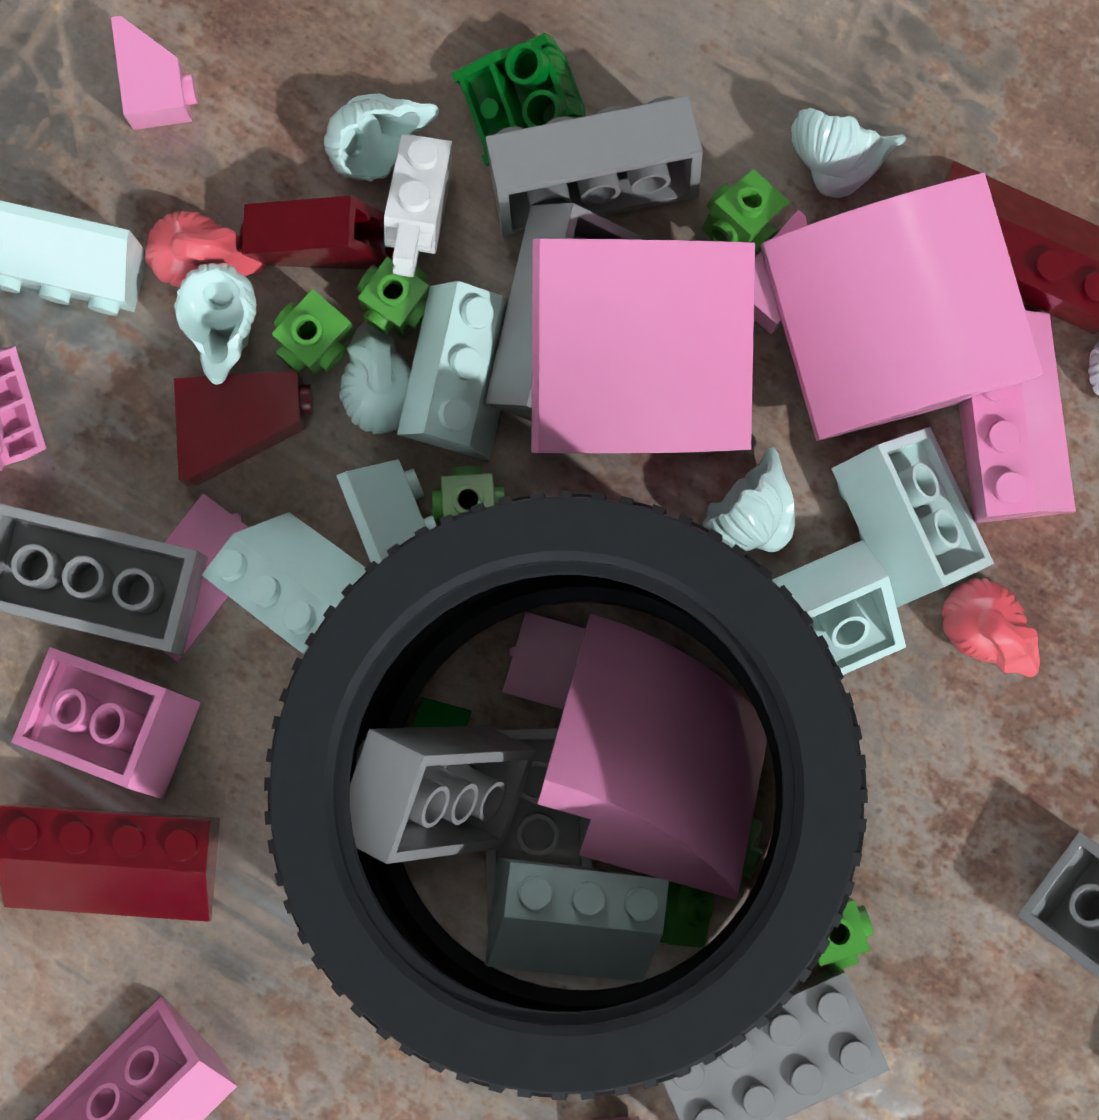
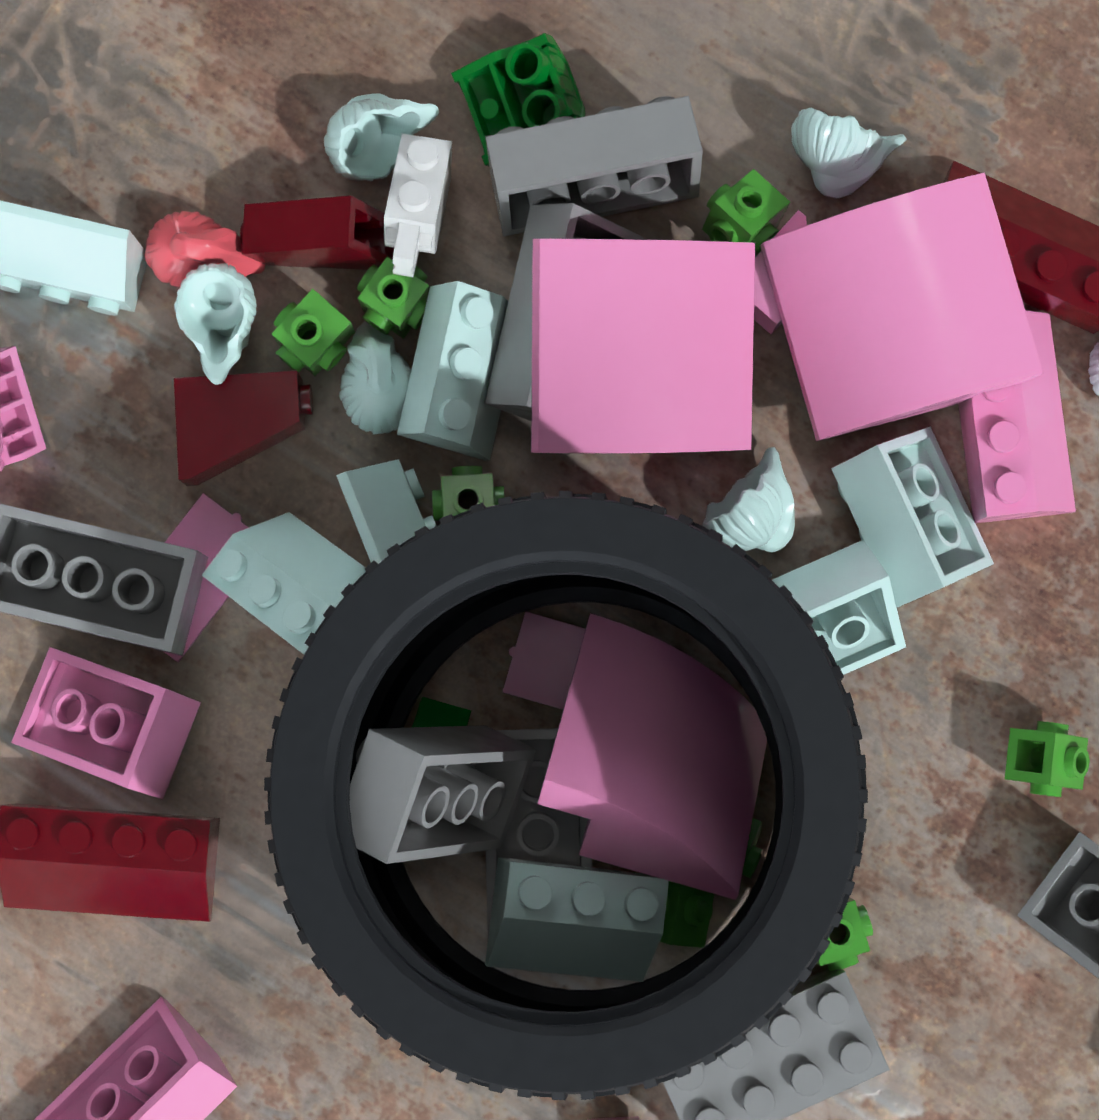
(150, 80): bright pink slope -> none
(991, 627): coral hair -> none
(1047, 758): none -> bright green brick

